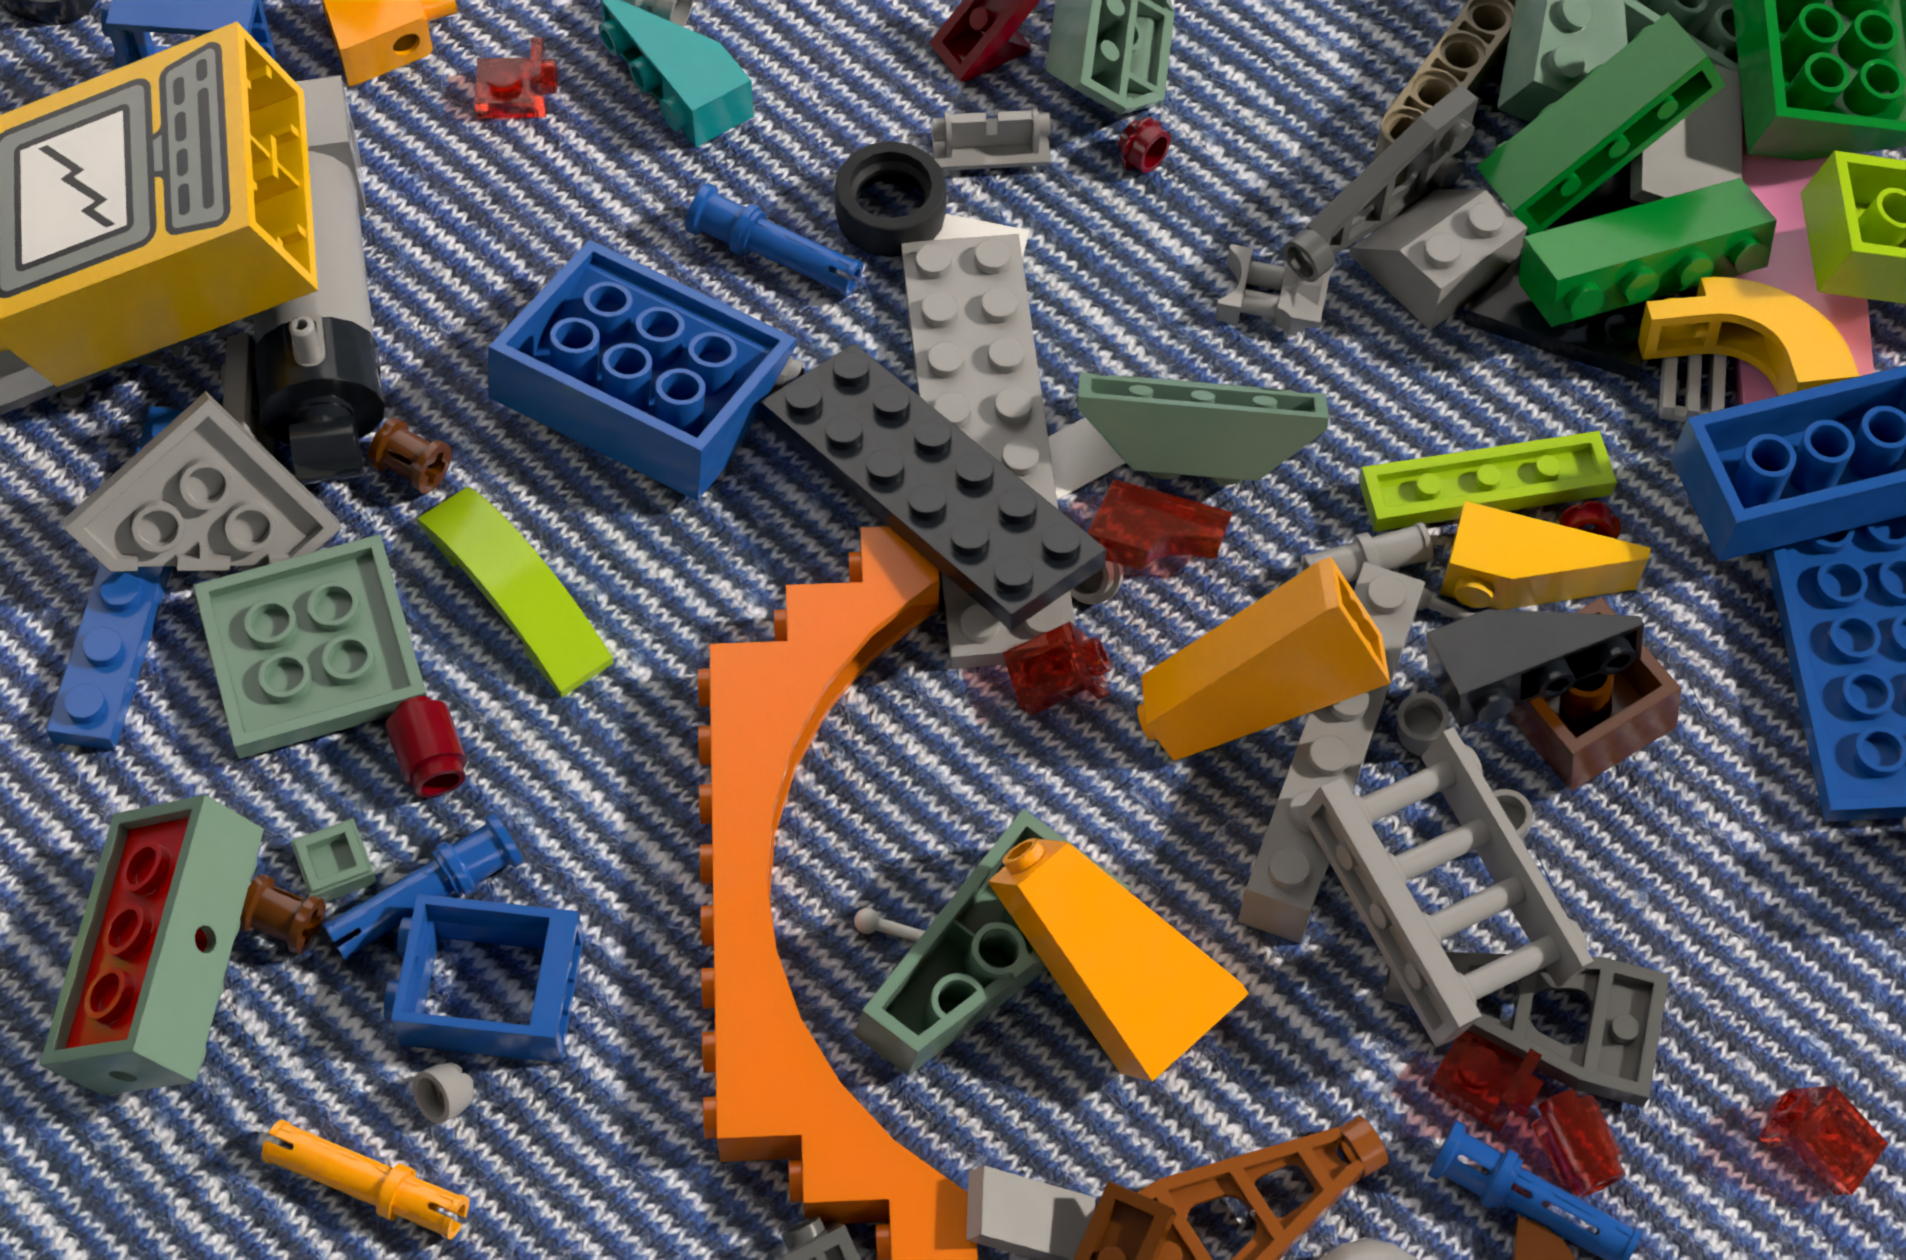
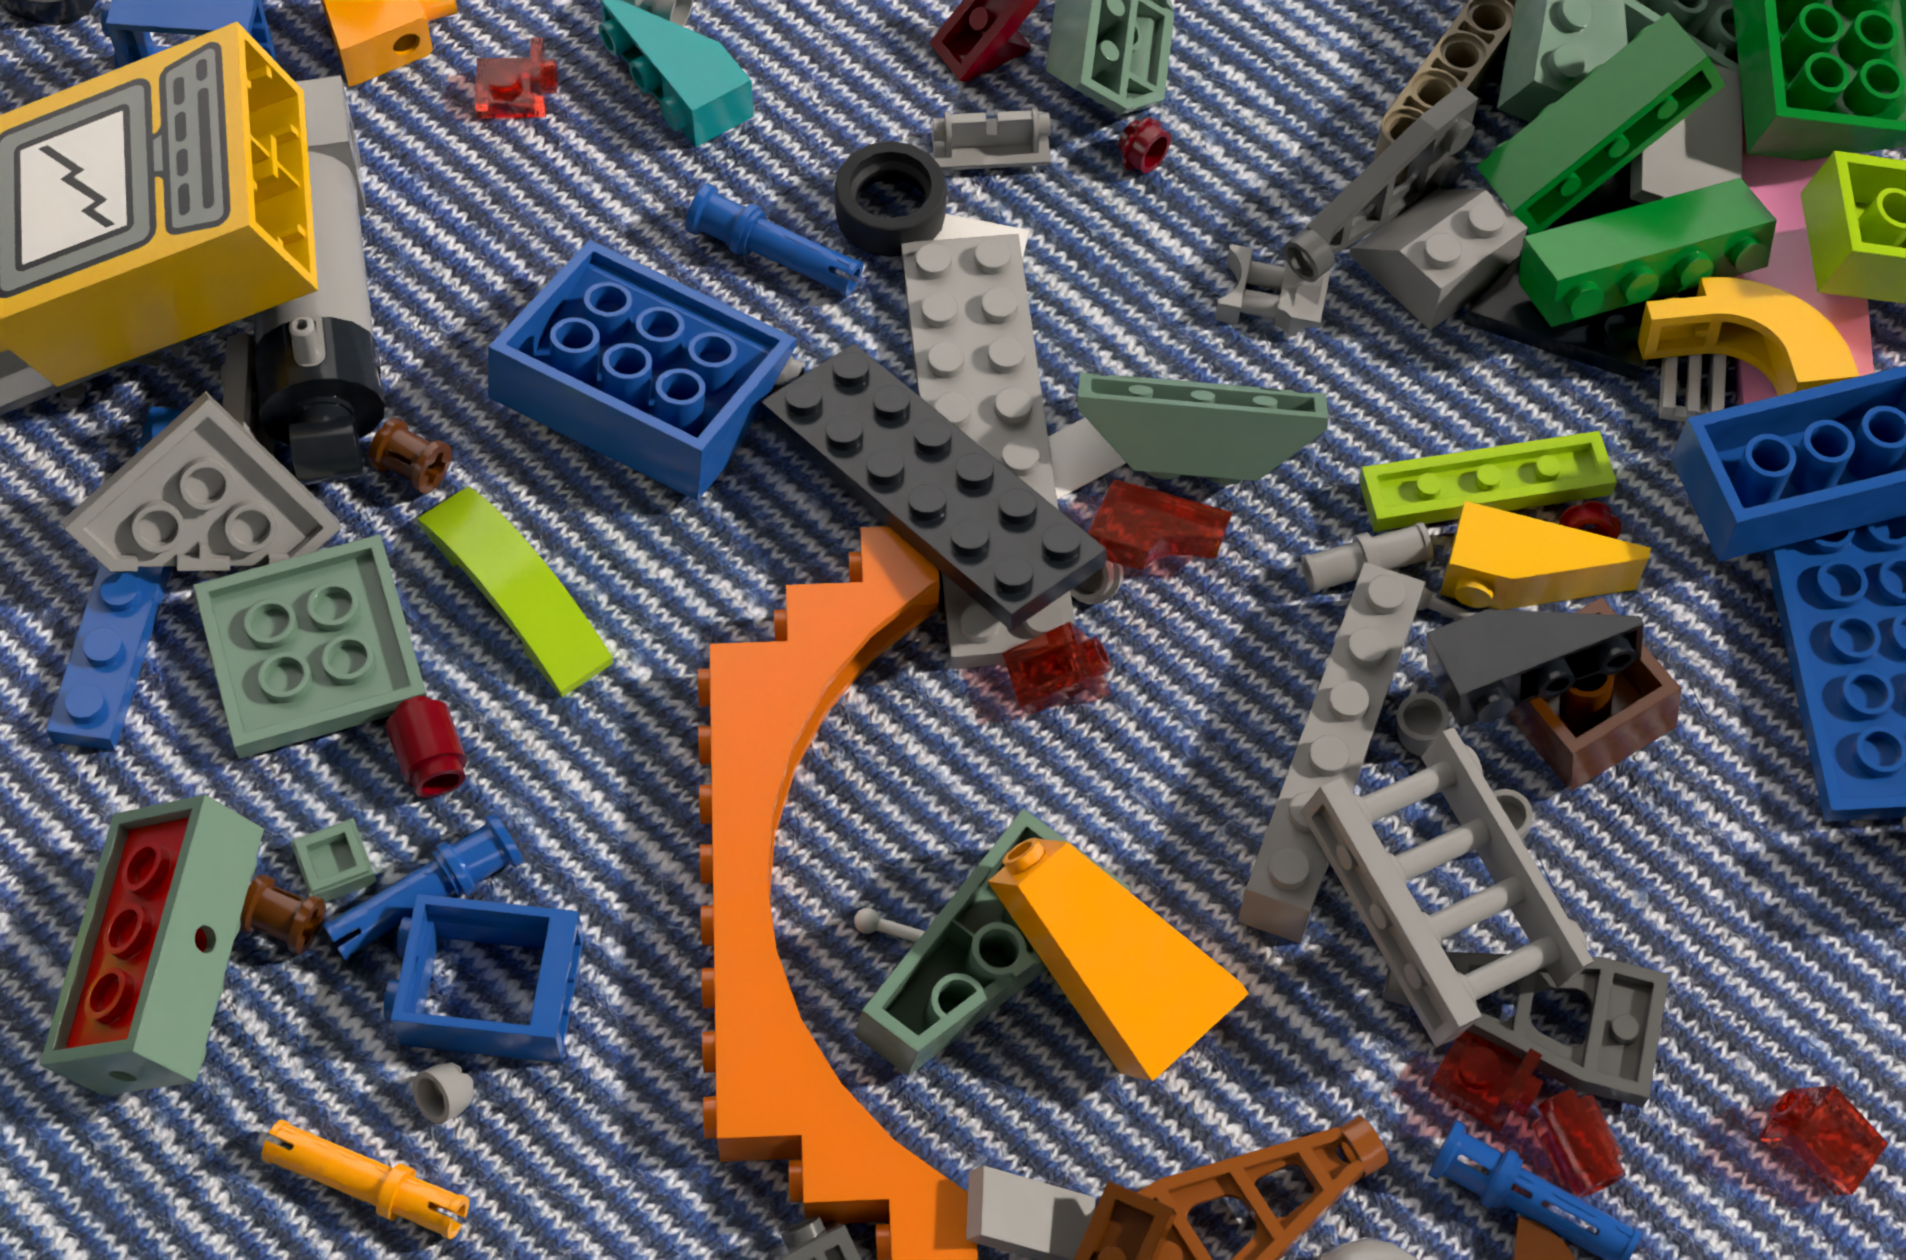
(1266, 665): light orange slope -> none

